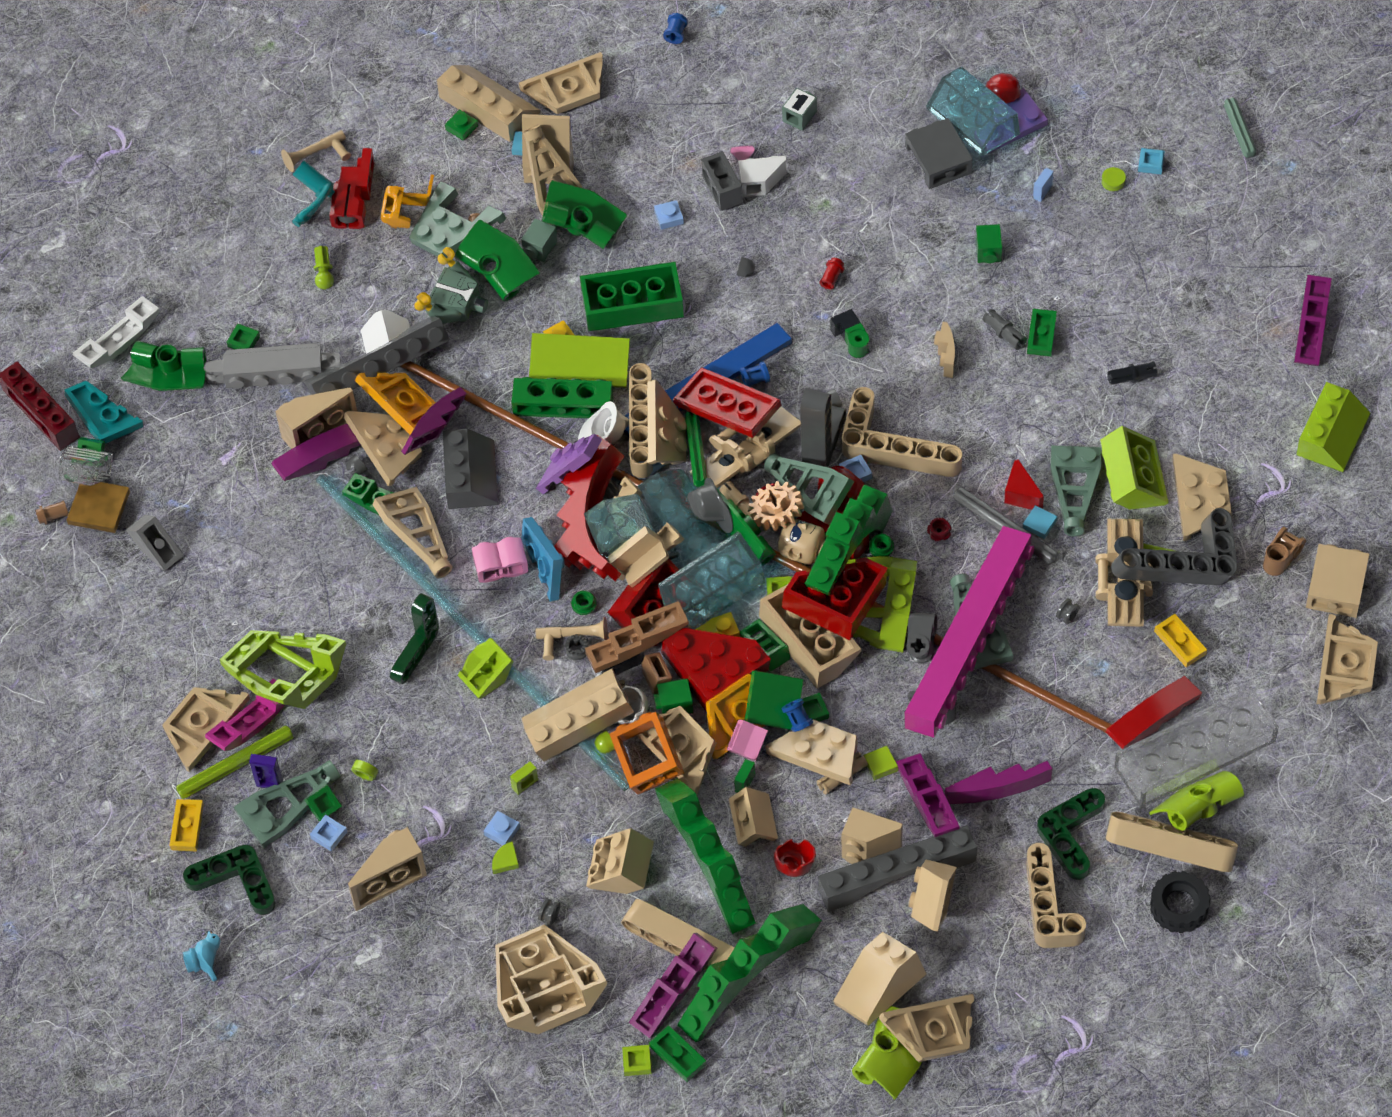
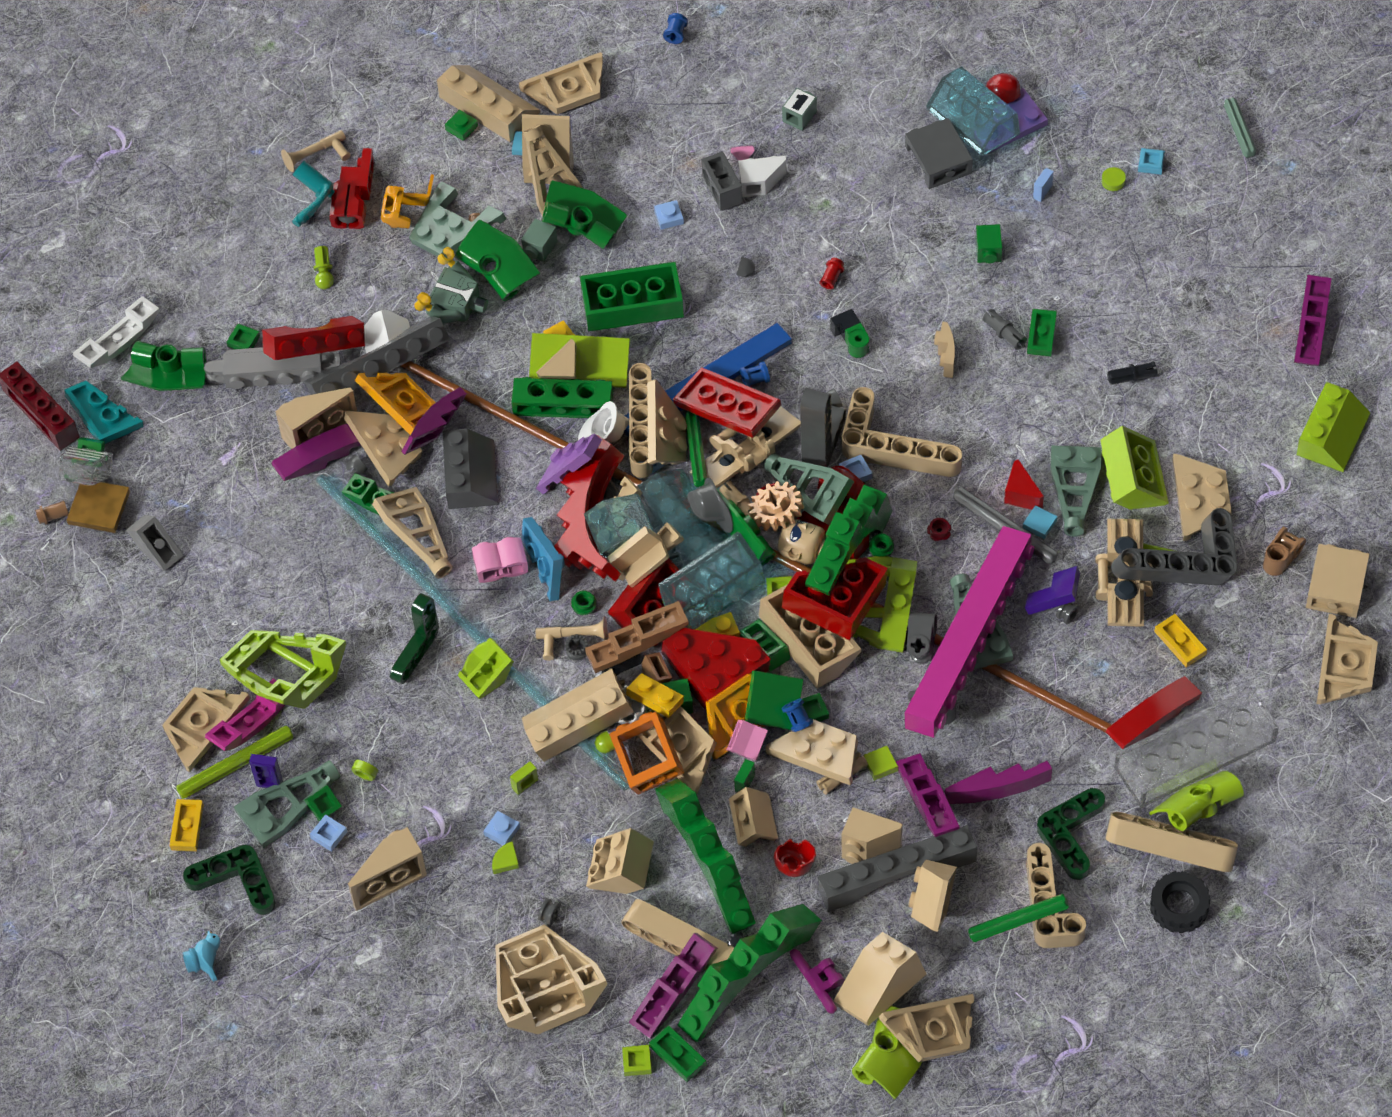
(295, 342): none -> red arch
(562, 364): none -> tan slope
(654, 695): none -> yellow plate
(735, 937): none -> black axle
(813, 975): none -> magenta piece
(1018, 918): none -> green axle
(1062, 591): none -> dark purple tile

